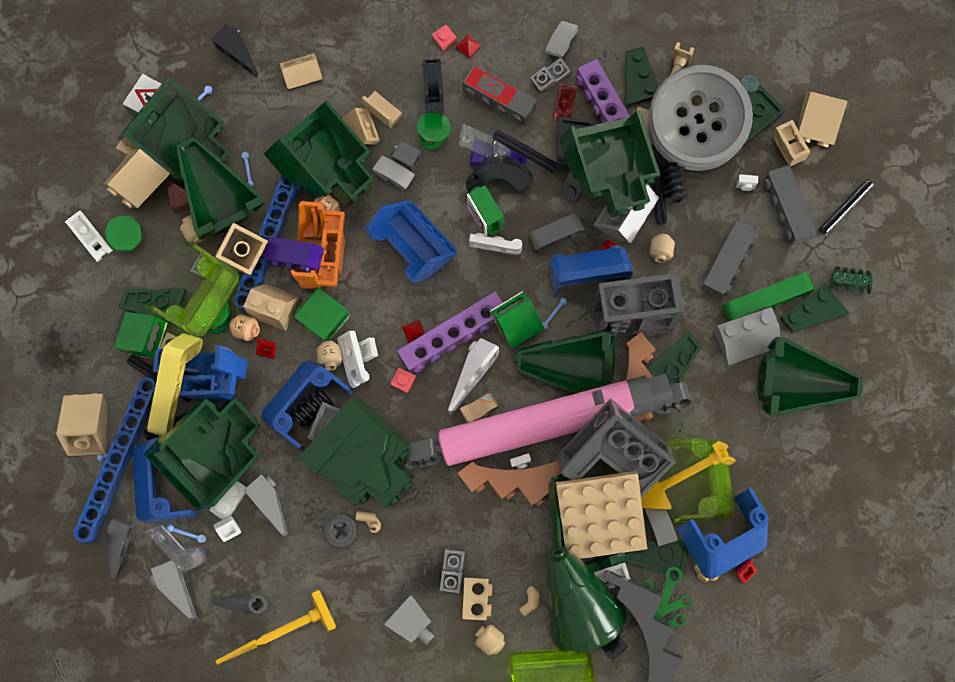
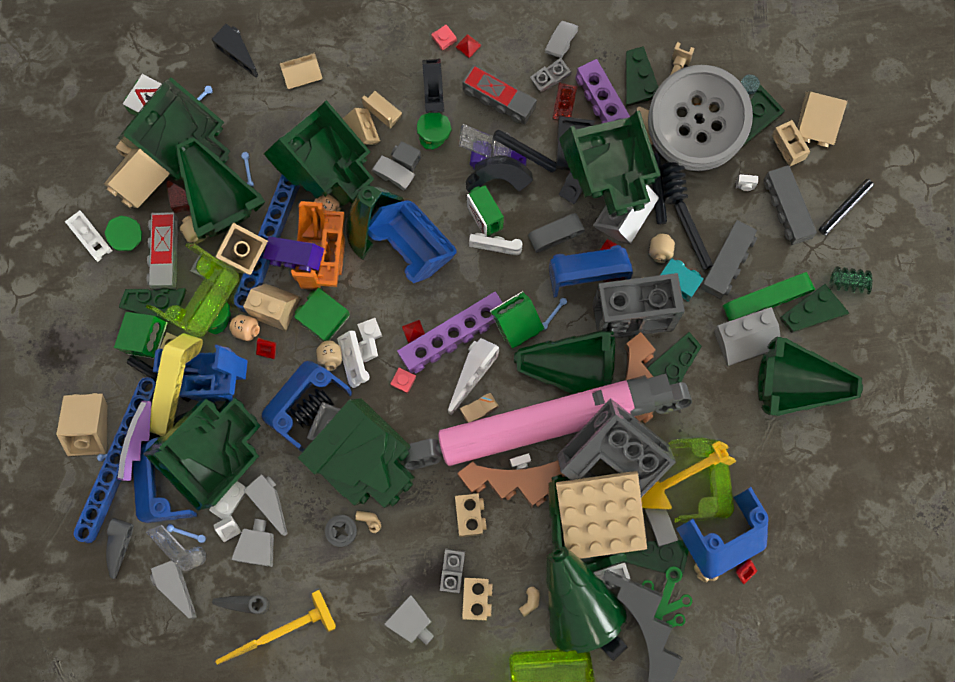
(137, 432): none -> medium lavender slope
(163, 251): none -> light grey brick
(255, 545): none -> light grey torso
(359, 217): none -> dark green cone
(369, 329): none -> white plate
(465, 515): none -> tan brick
(489, 639): tan head -> none
(688, 279): none -> teal brick
(693, 235): none -> black axle

